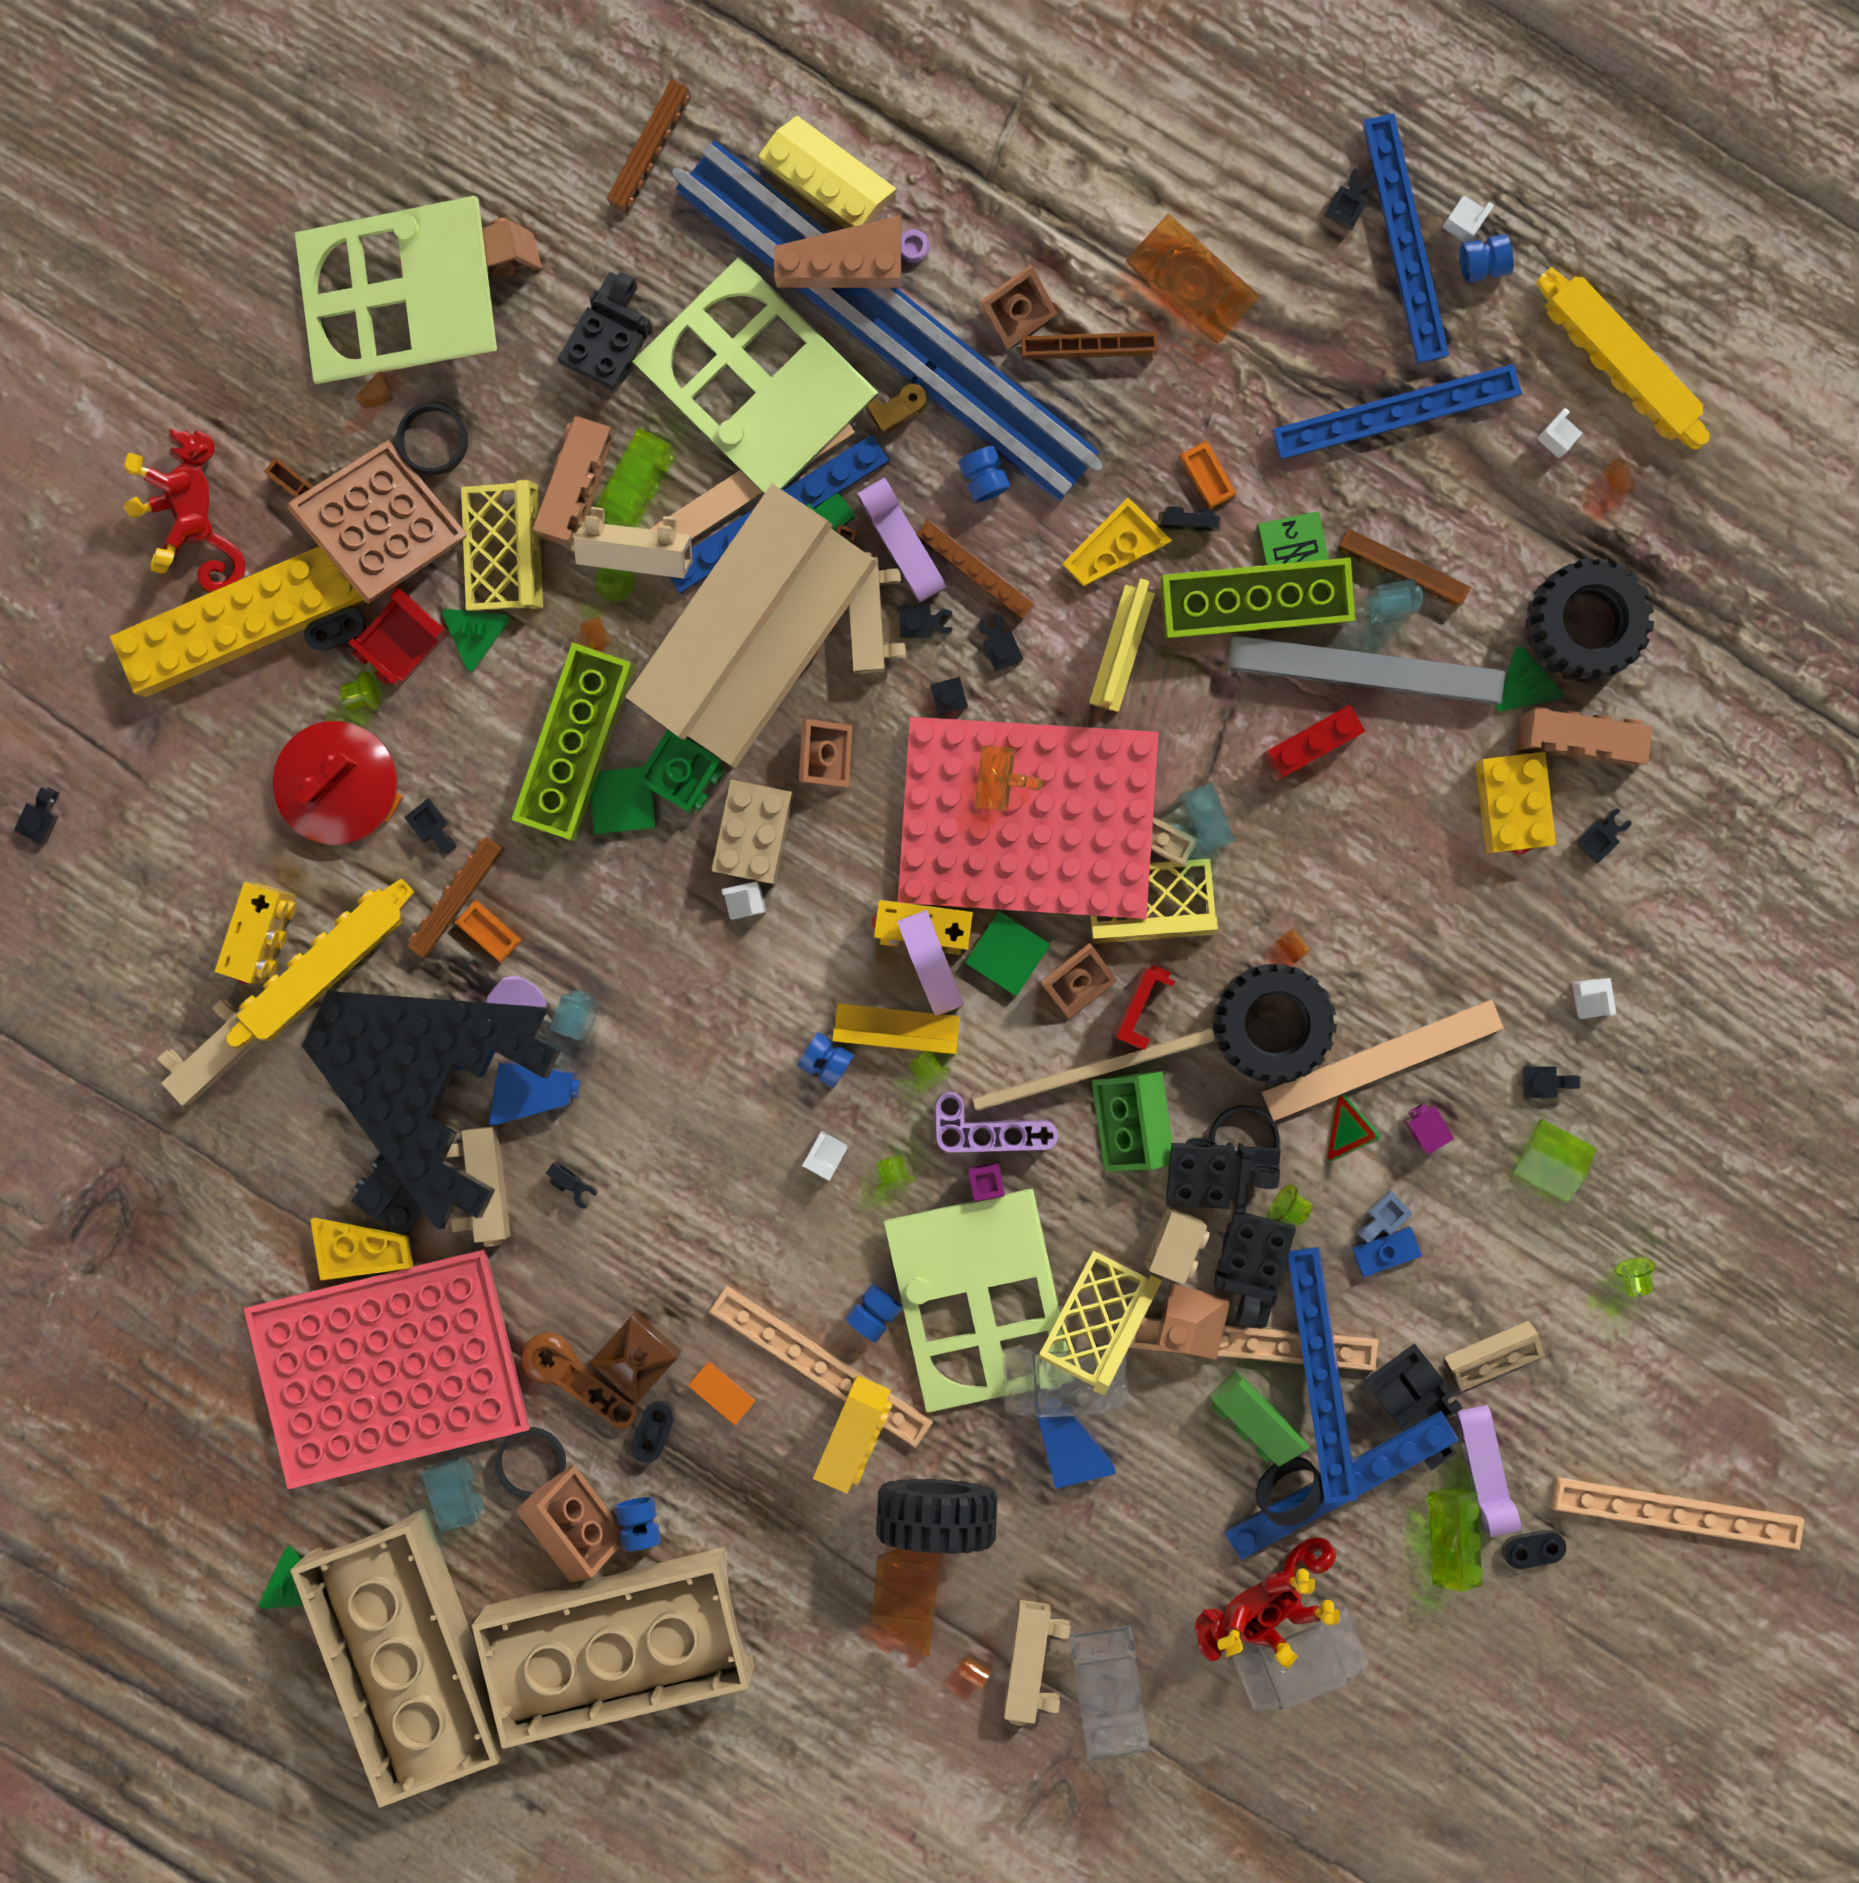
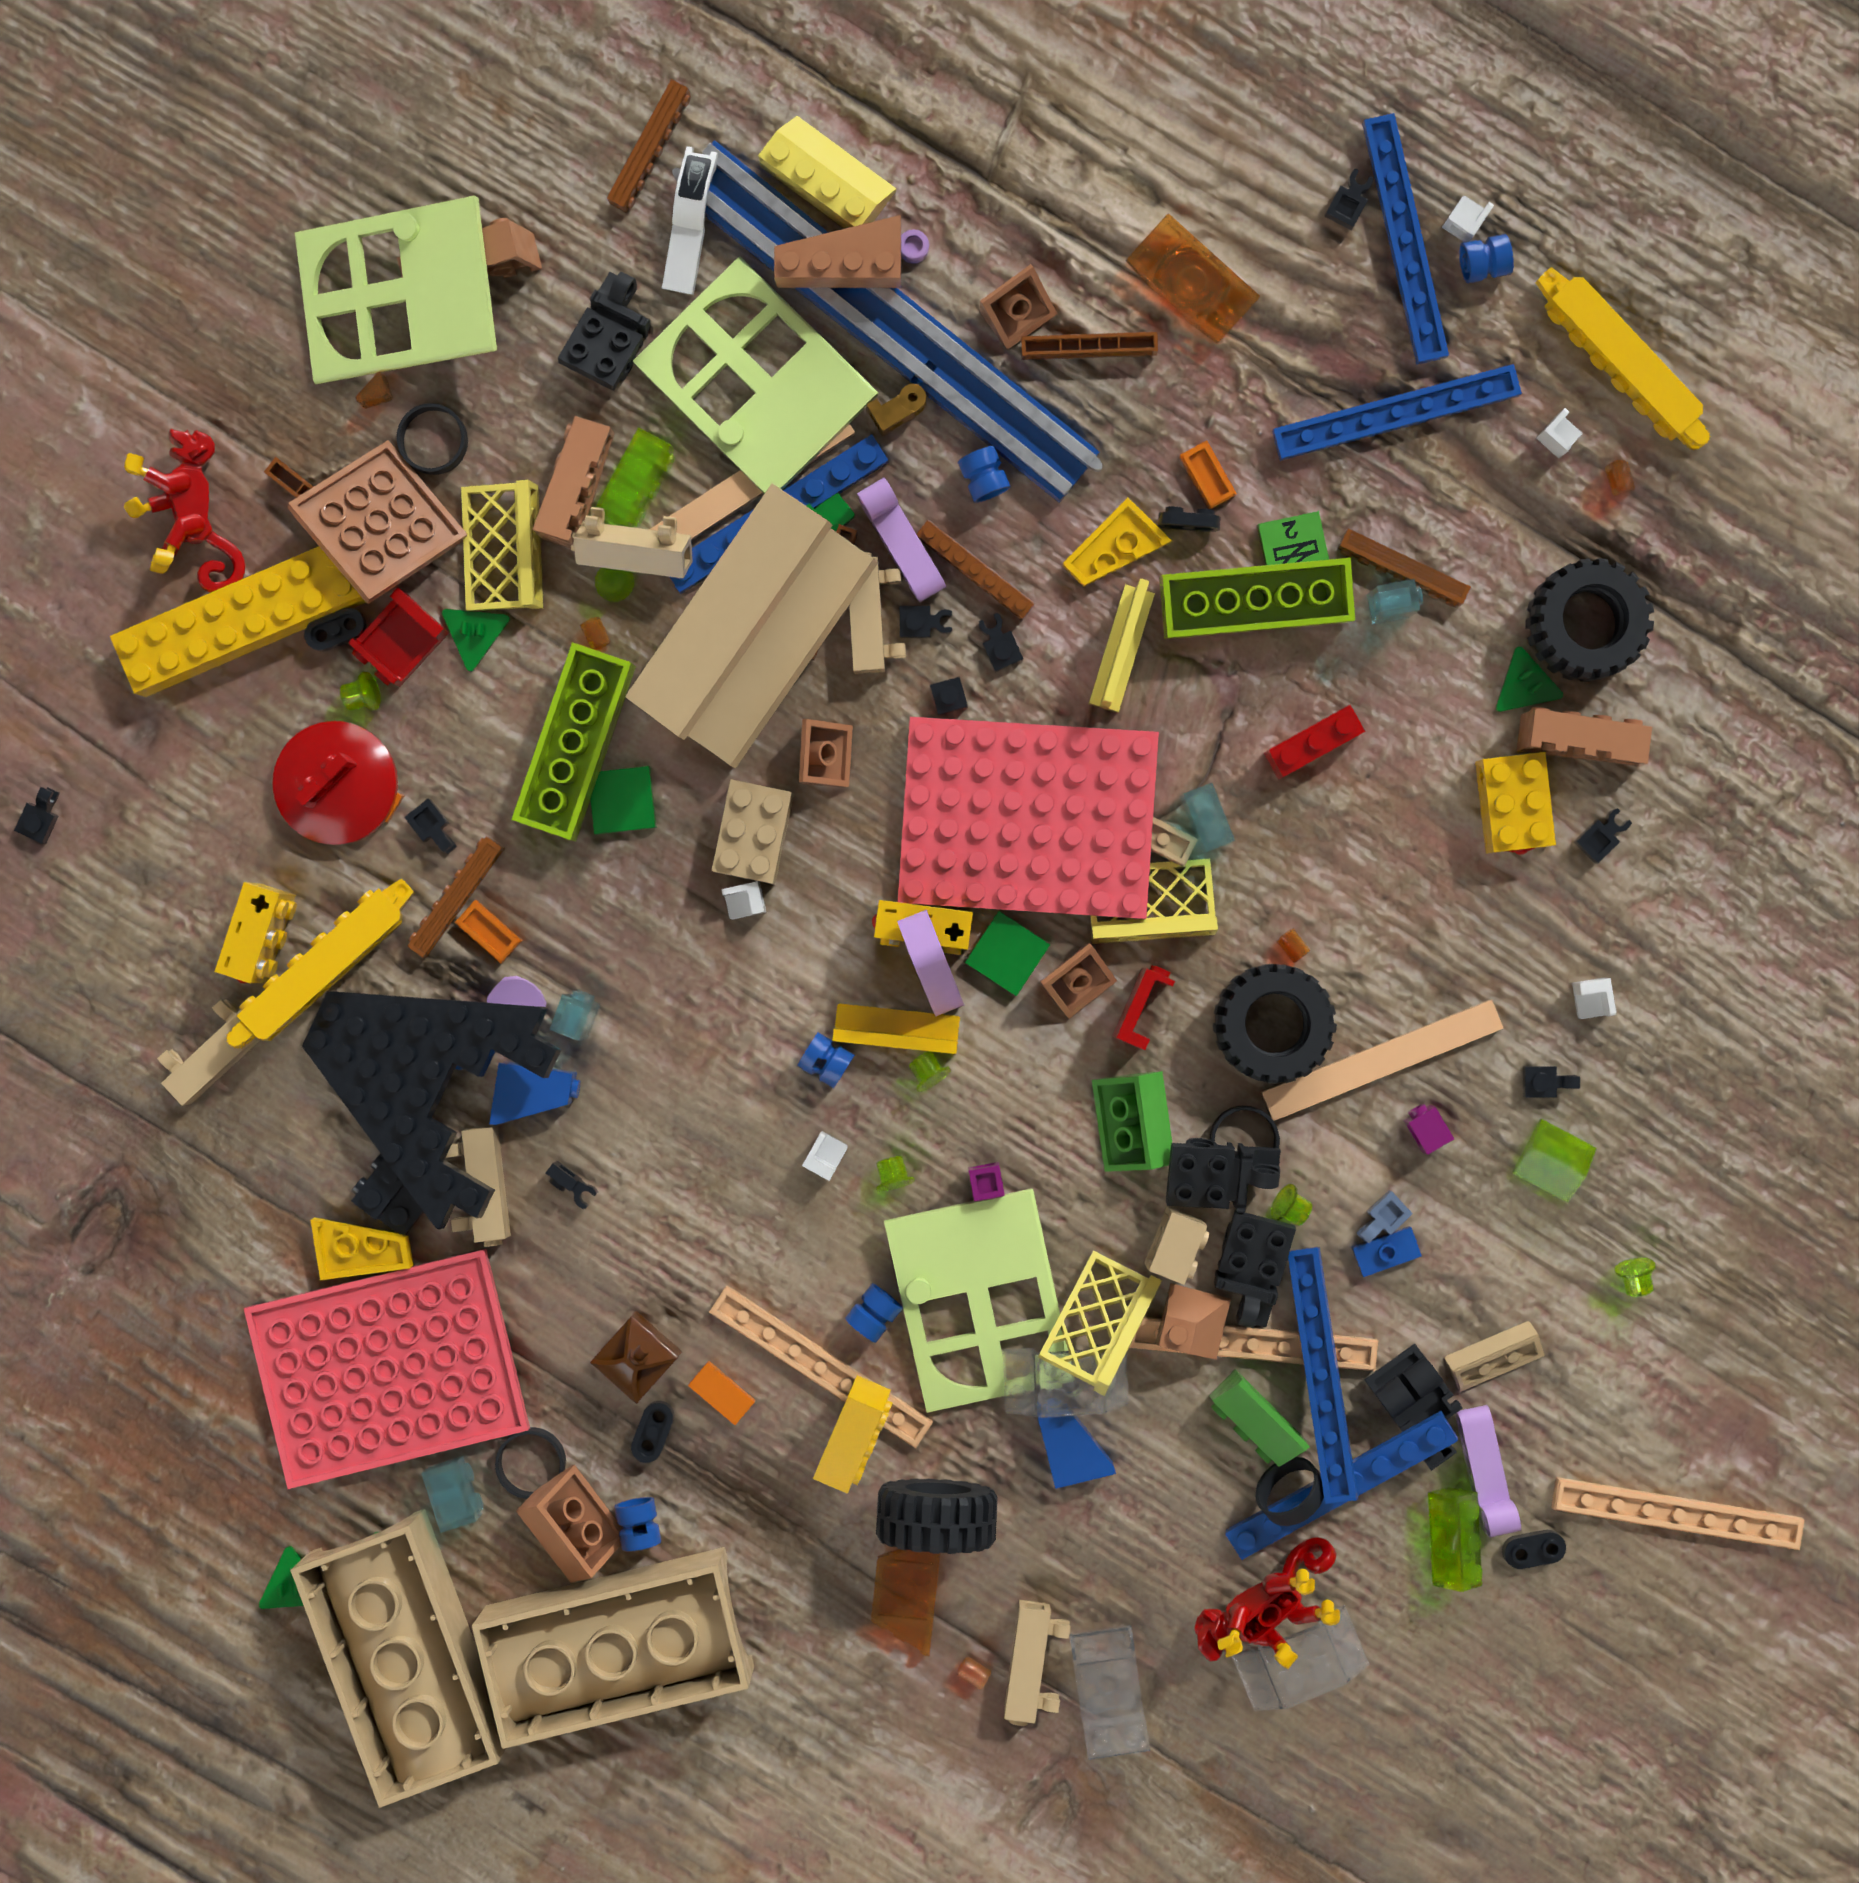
(572, 1376): dark orange beam -> none
(681, 772): green plate -> none
(688, 221): none -> white piece
(996, 1128): lavender beam -> none
(997, 778): plate -> none
(1093, 1069): tan tile -> none
(1349, 1130): piece -> none
(1366, 670): light grey beam -> none

